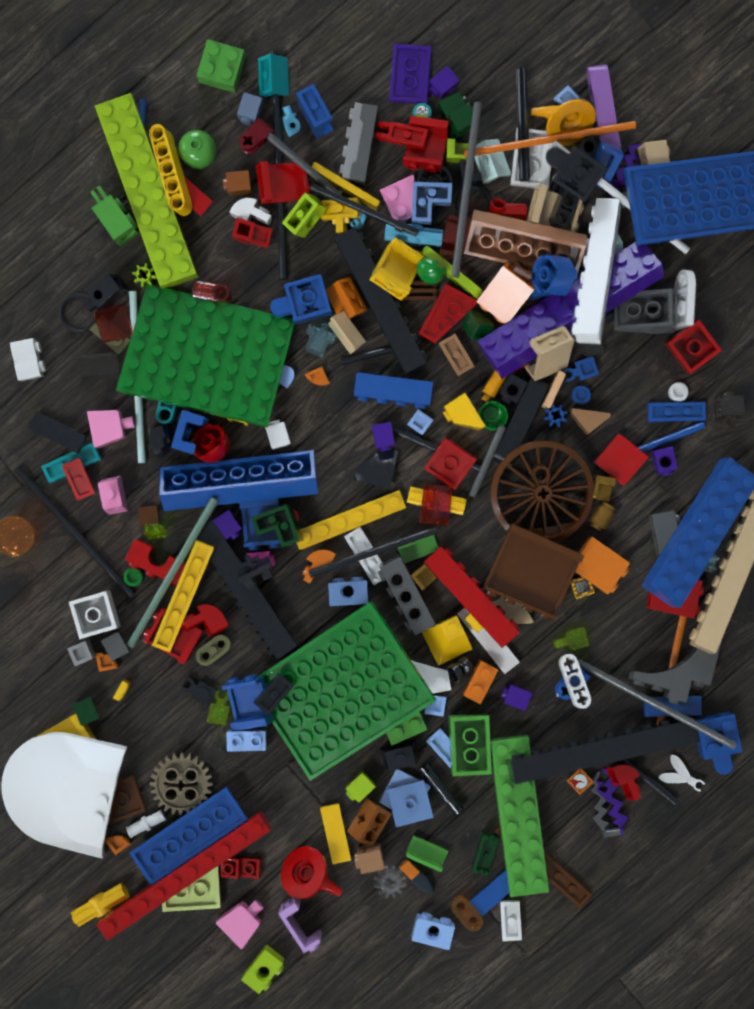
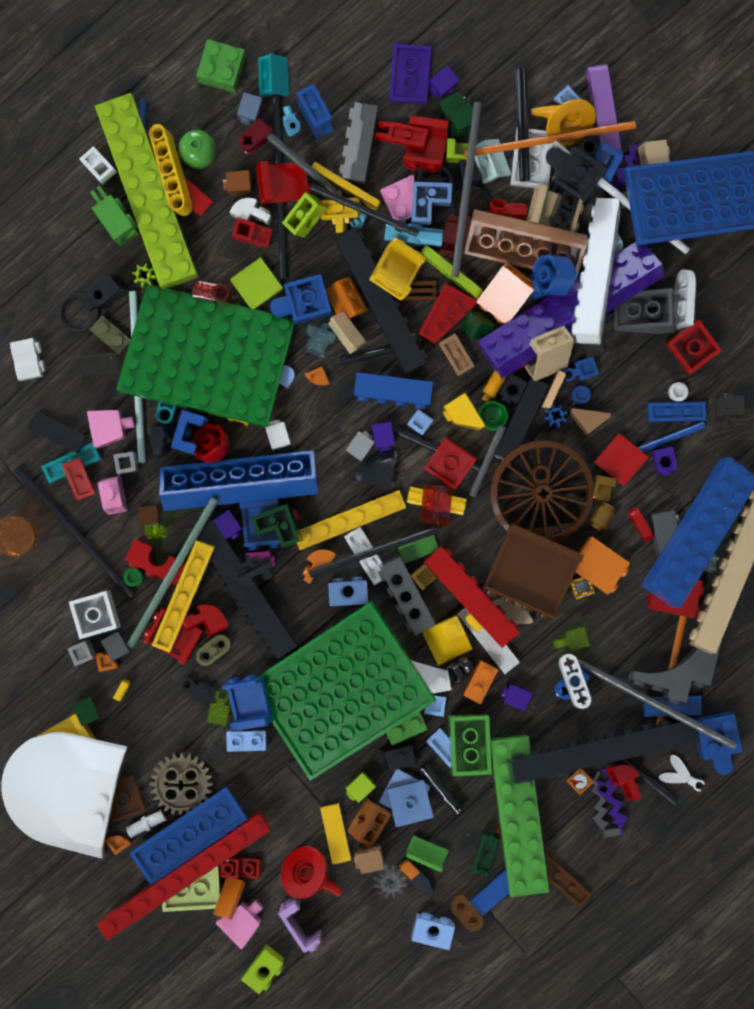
(98, 165): none -> white brick
(100, 904): yellow piece -> none
(113, 324): clear red piece -> none
(126, 463): none -> light grey brick
(229, 898): none -> orange tile
(256, 284): none -> lime tile
(273, 693): black plate -> none
(360, 445): none -> light grey brick
(422, 110): tile -> none
(429, 271): green hair -> none
(510, 920): white plate -> none
(522, 270): reddish brown tile -> none
(640, 524): none -> red beam

